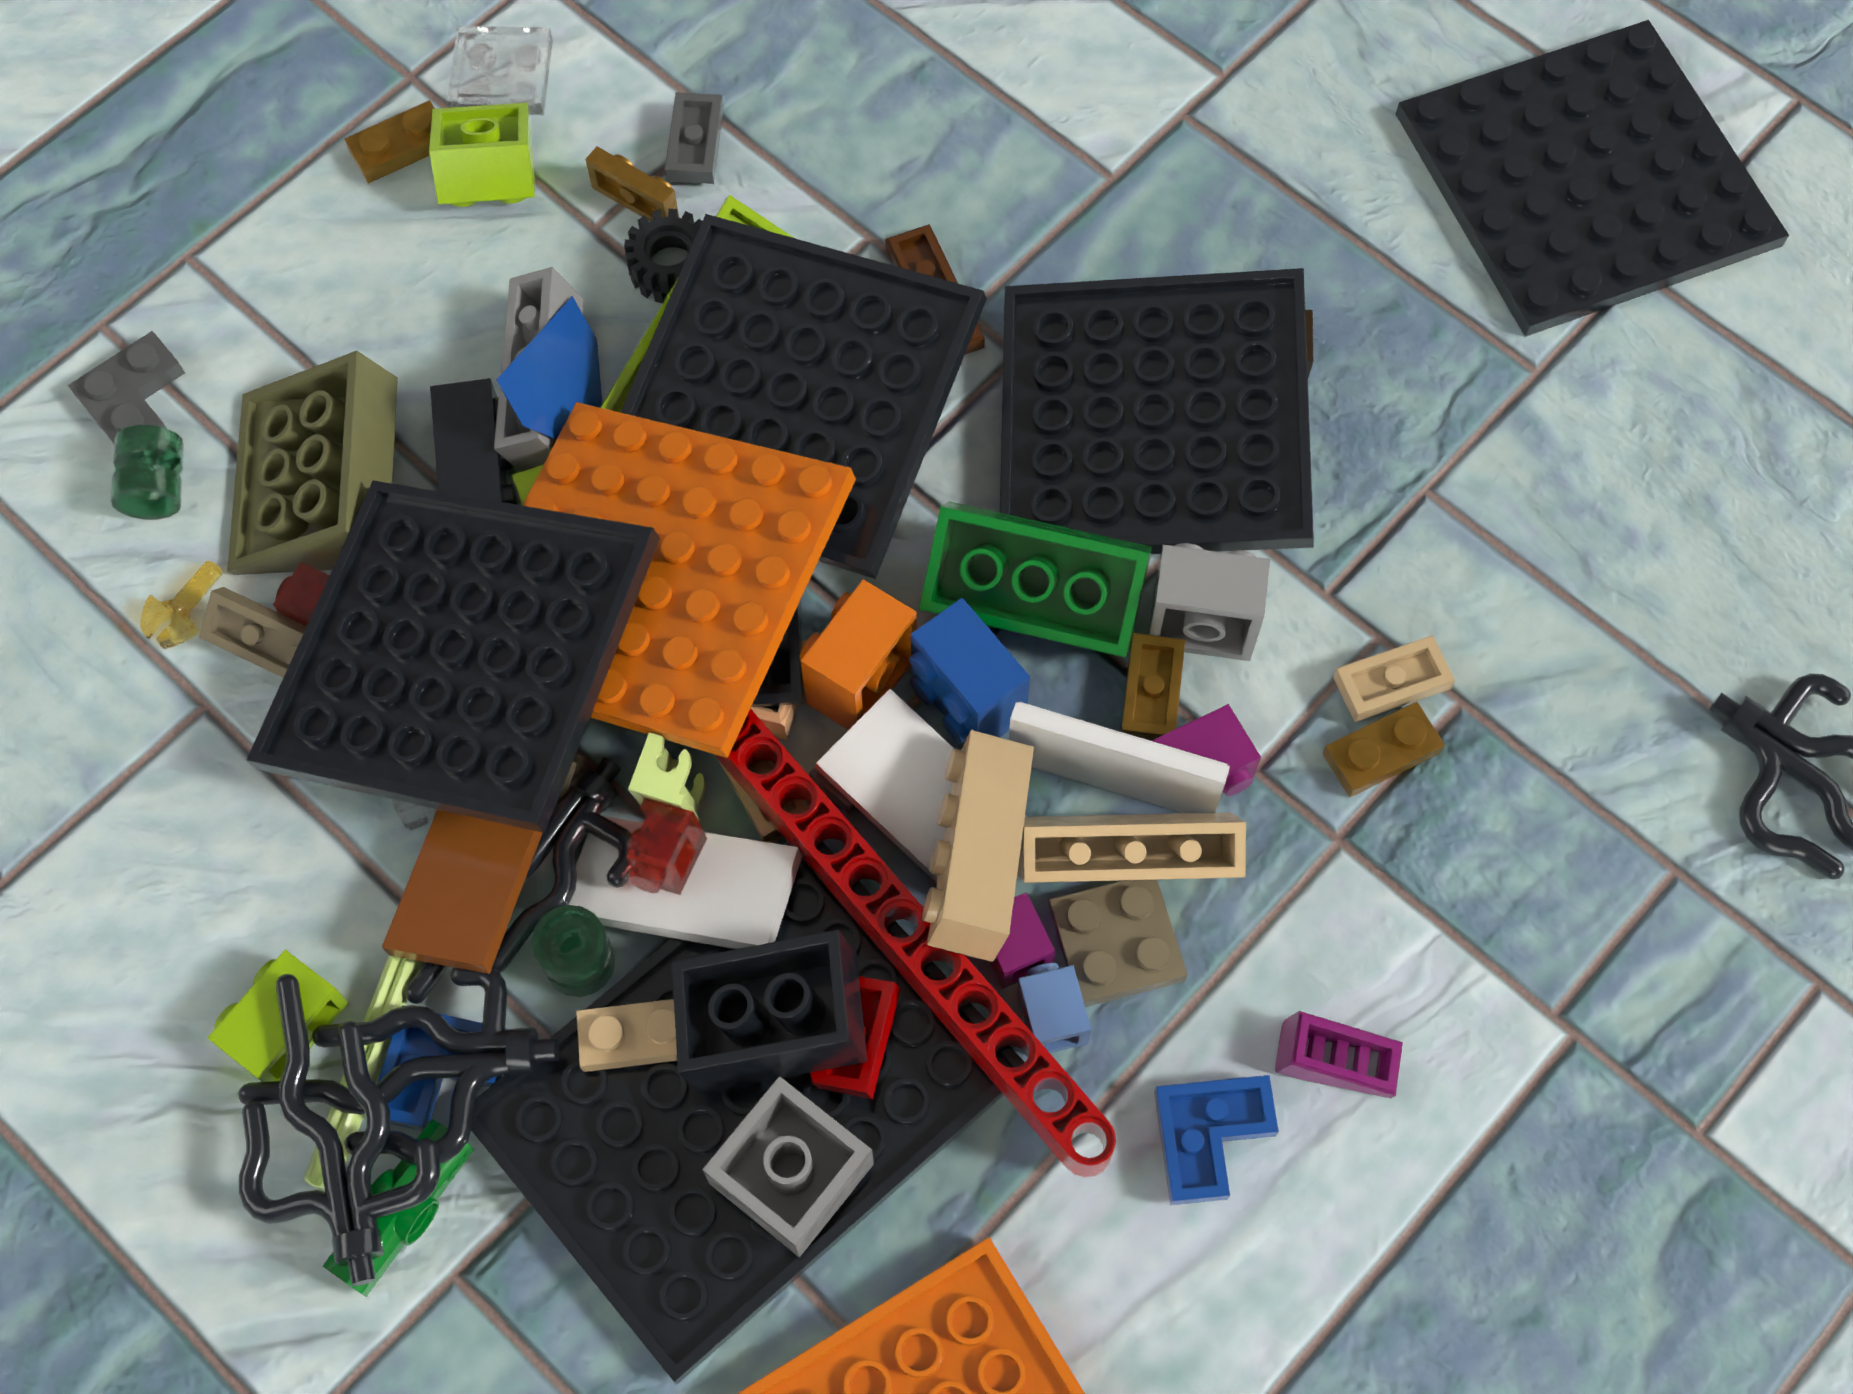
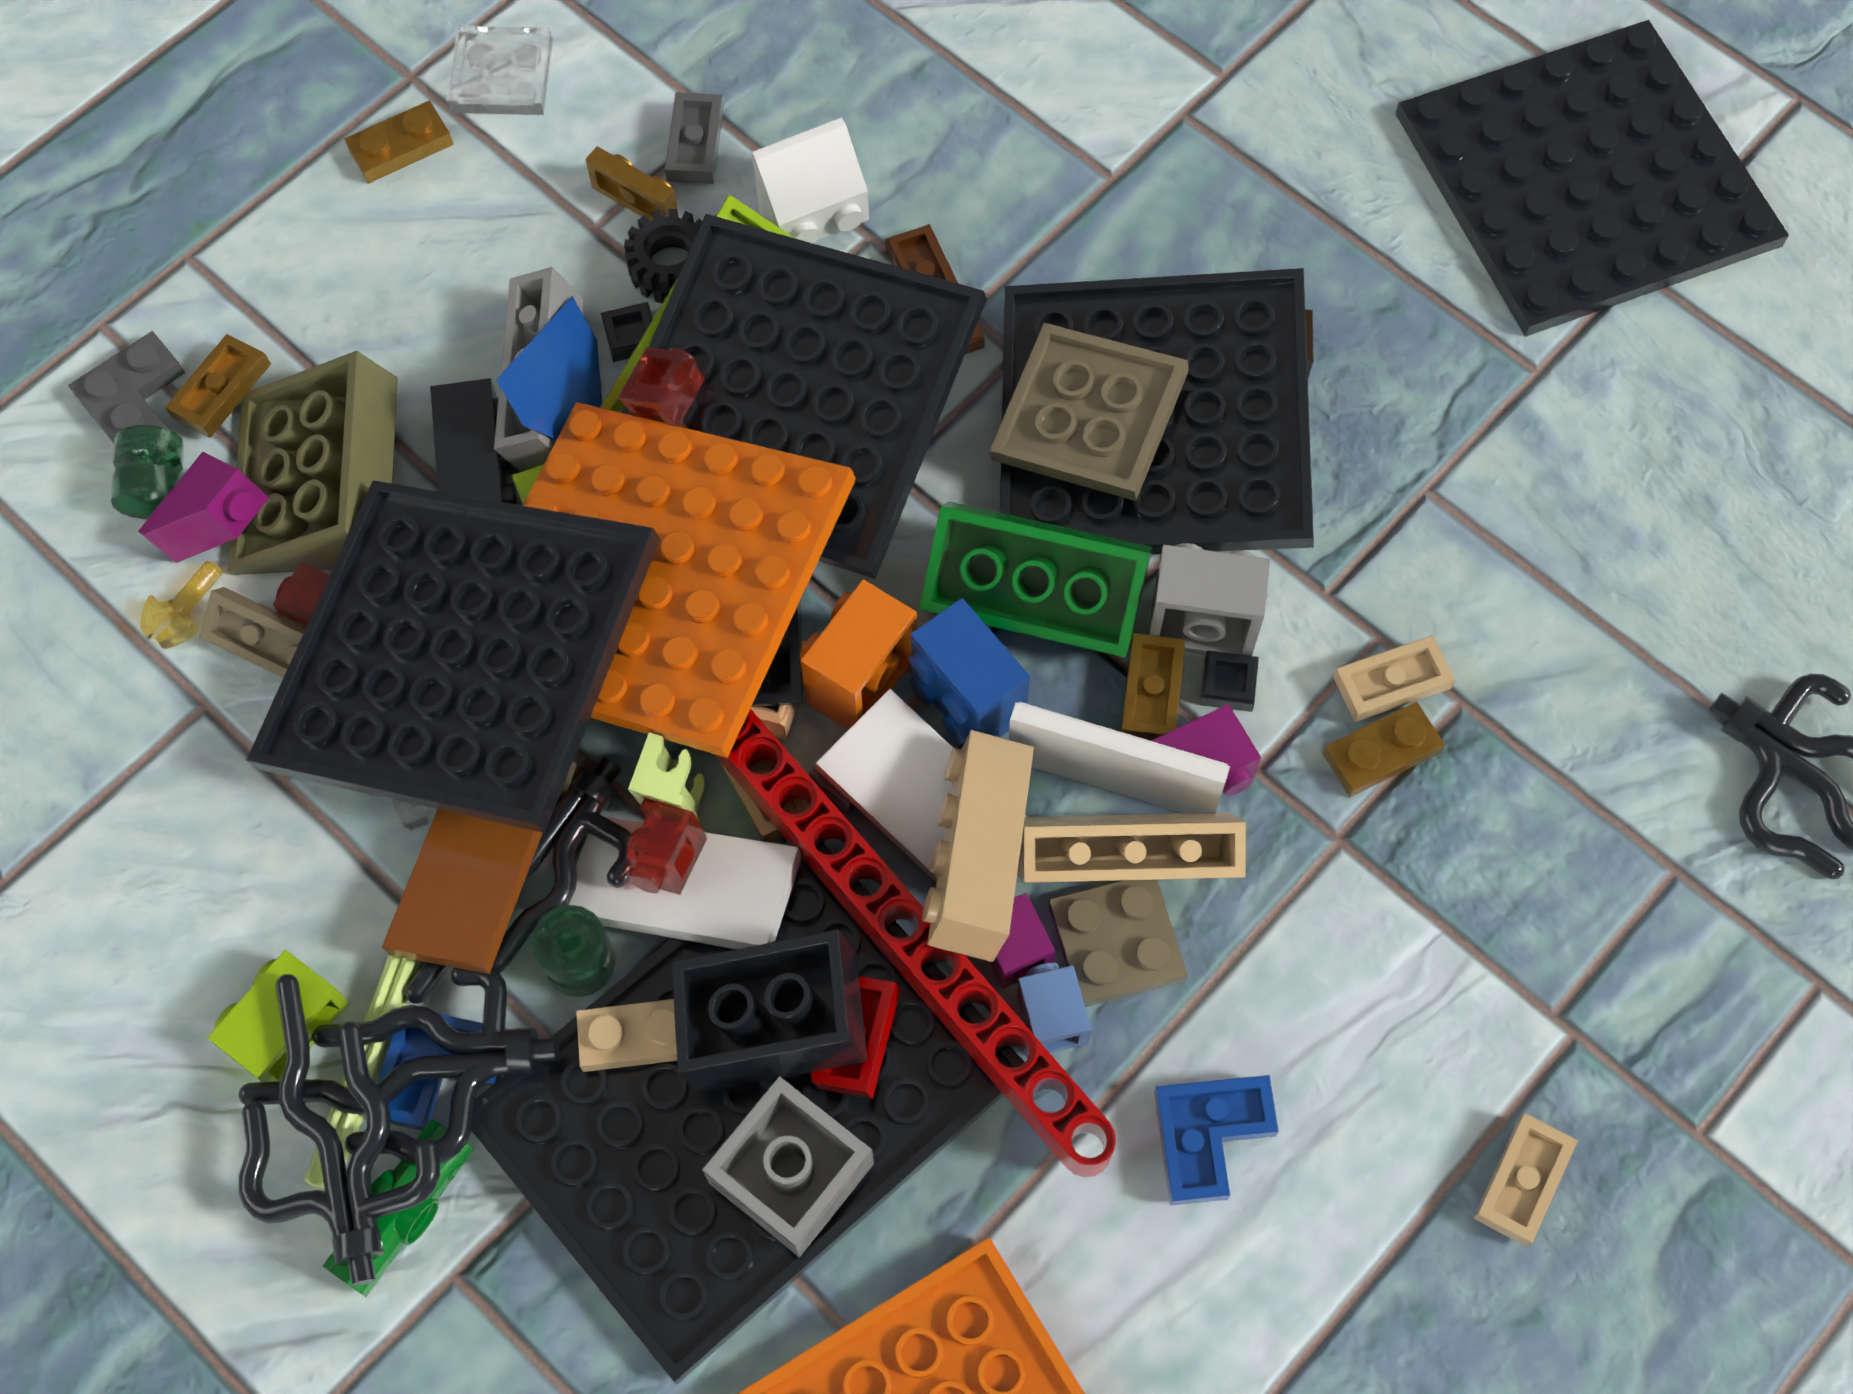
(203, 509): none -> magenta slope
(218, 385): none -> pearl gold plate
(482, 154): lime slope -> none
(625, 328): none -> black tile
(662, 386): none -> clear red brick
(812, 183): none -> white slope
(1089, 411): none -> dark tan plate
(1229, 680): none -> black tile
(1293, 1063): magenta slope -> none
(1525, 1179): none -> tan plate

